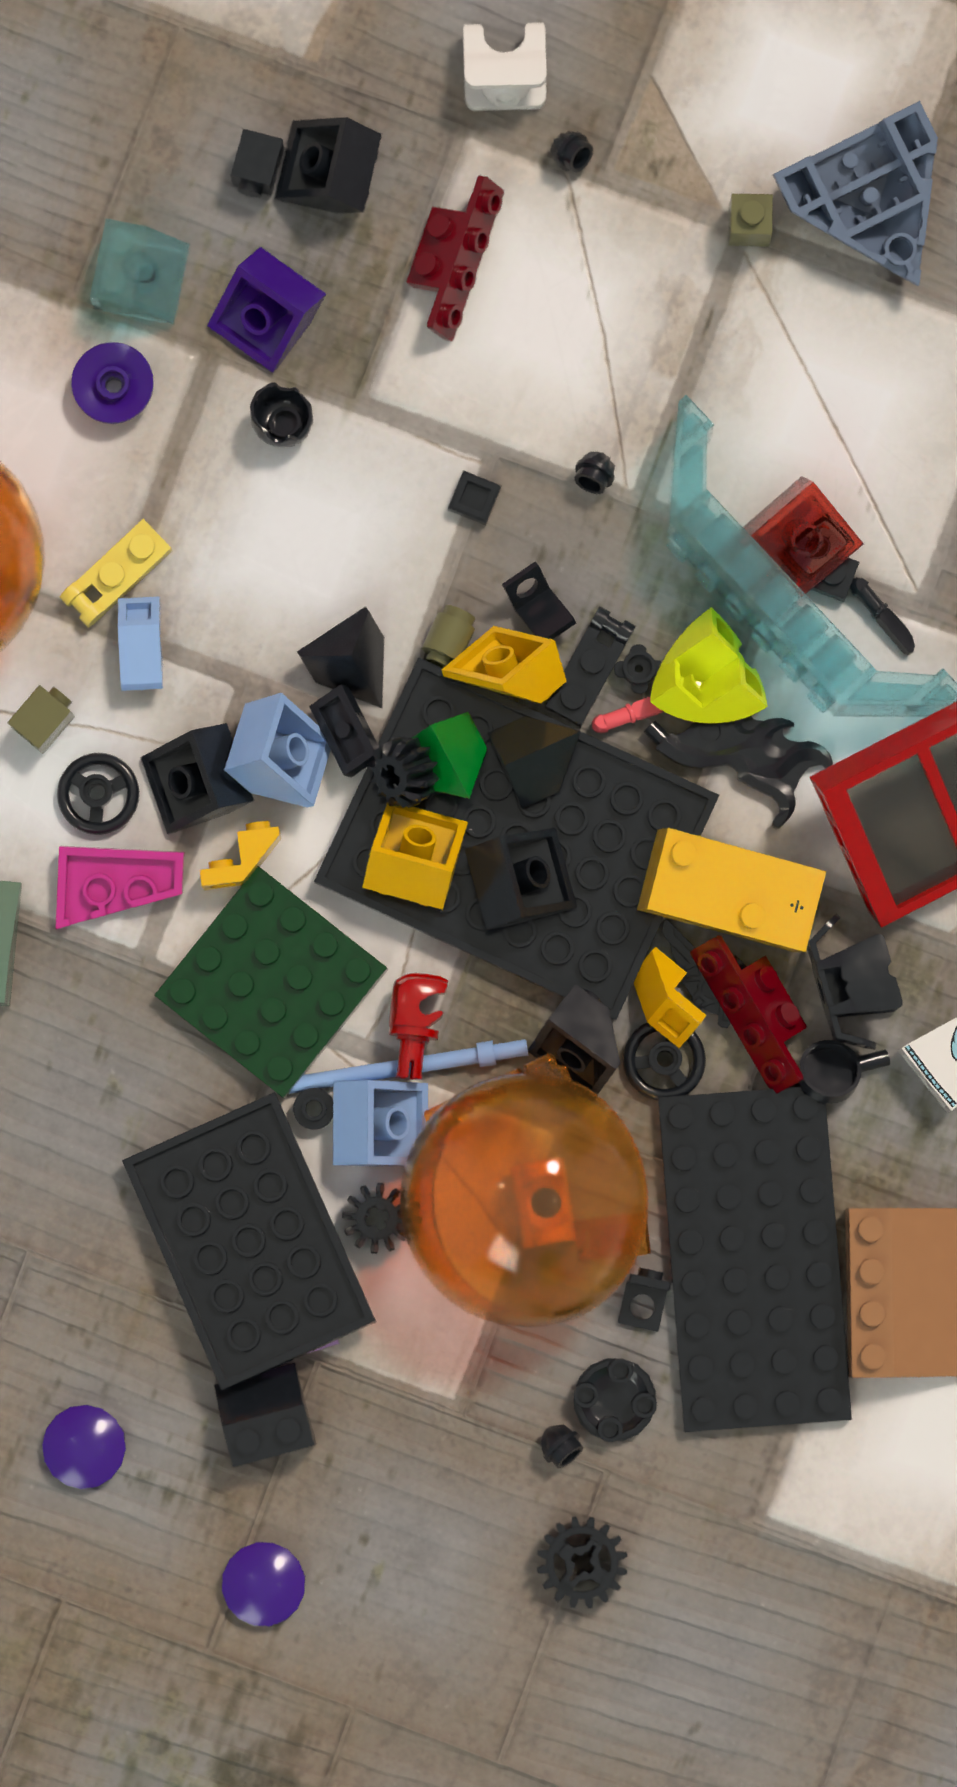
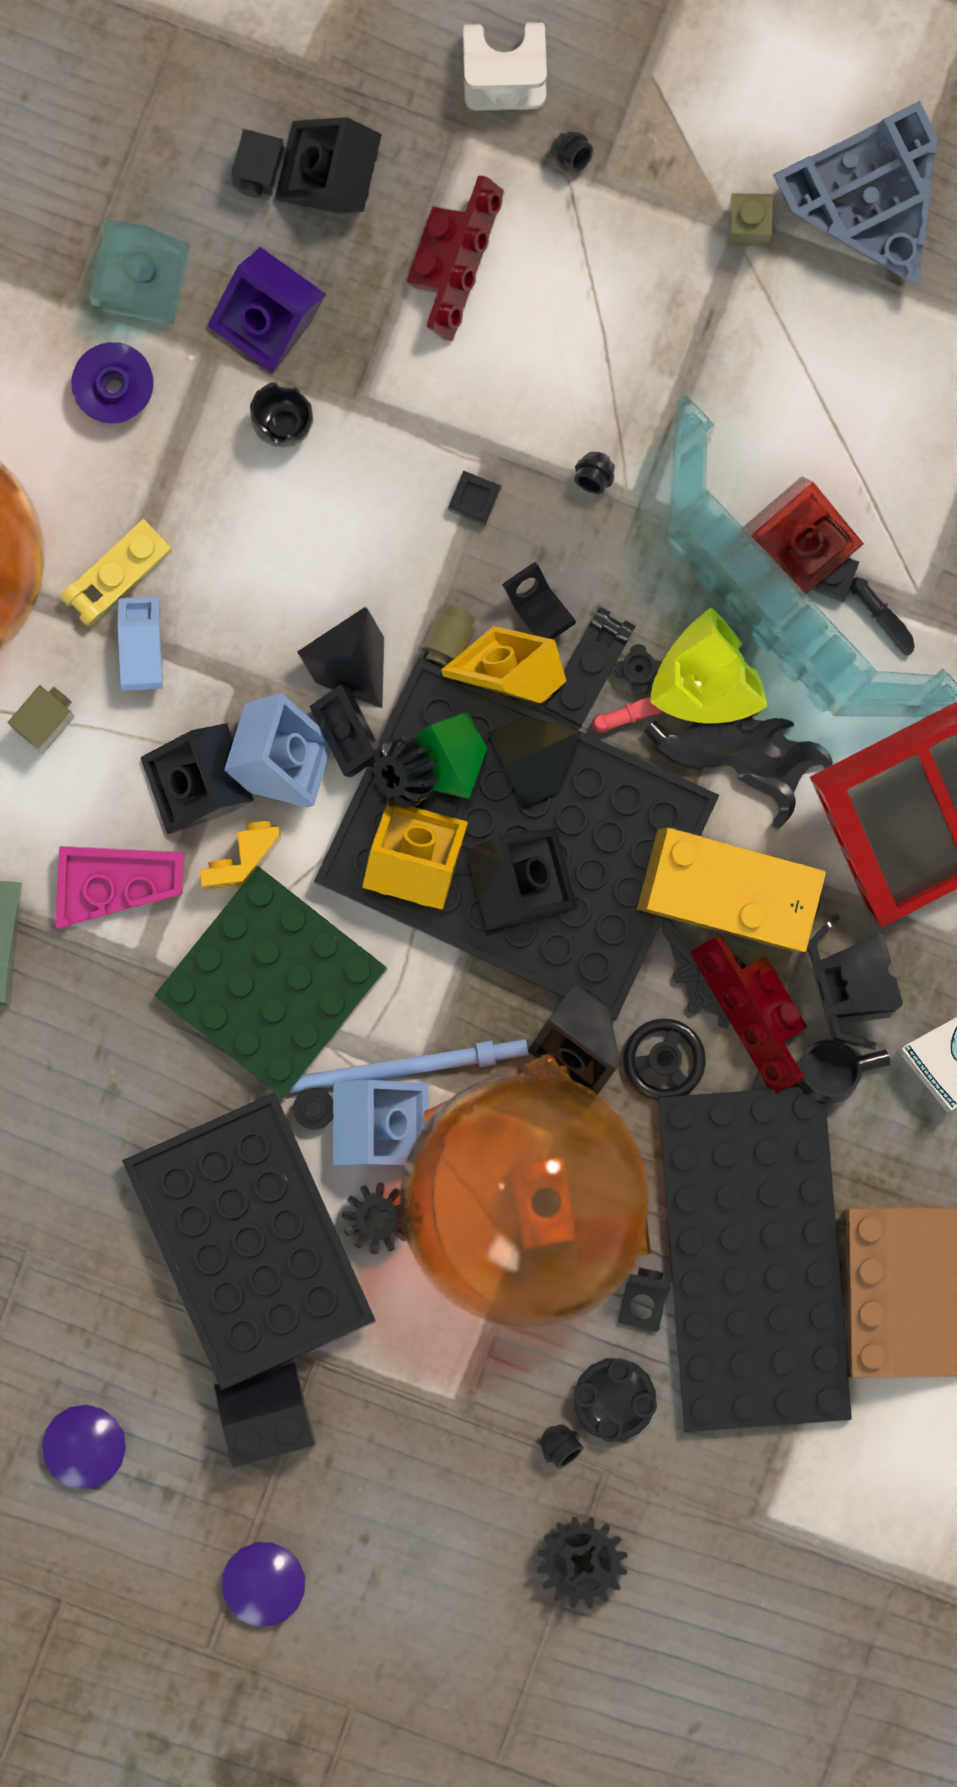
(85, 784): black piece -> none
(410, 1023): red piece -> none
(661, 1003): yellow slope -> none

